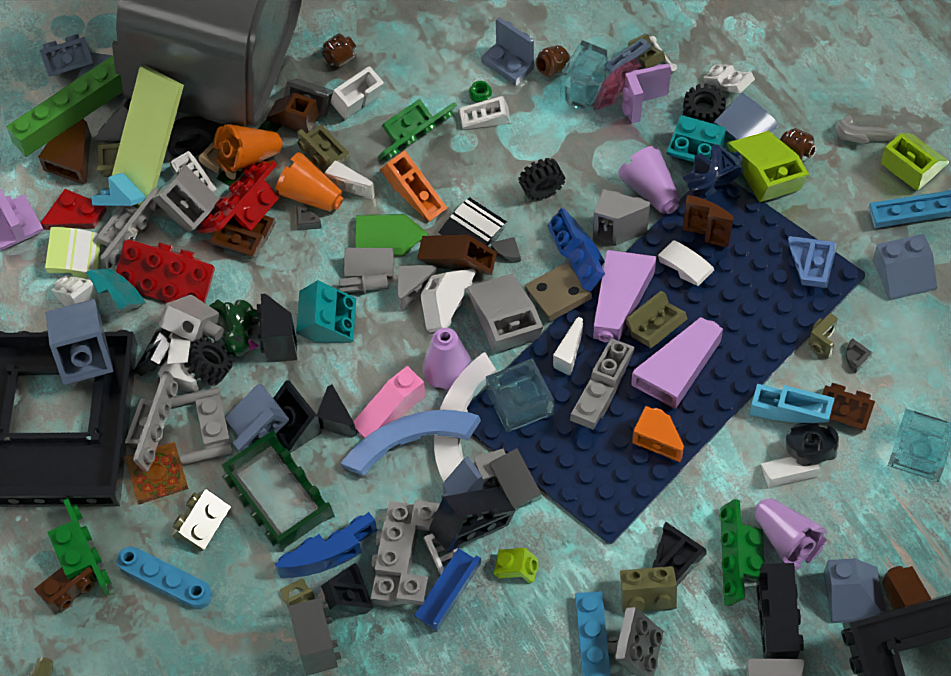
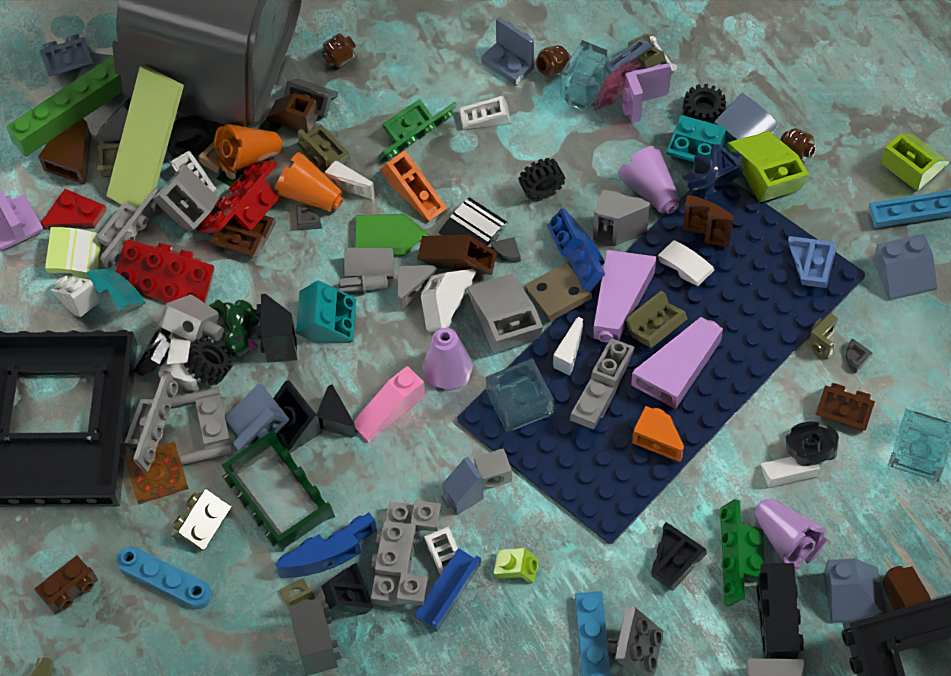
(73, 548): green bracket -> none
(78, 341): sand blue slope -> none
(120, 193): medium azure slope -> none
(356, 92): white piece -> none
(407, 429): medium blue tile -> none
(467, 385): white tile -> none
(470, 516): black wedge -> none
(480, 87): green plate -> none
(515, 479): dark grey panel -> none
(648, 588): olive bracket -> none
(728, 79): white slope -> none
(790, 405): medium azure slope -> none
(849, 132): light grey piece -> none

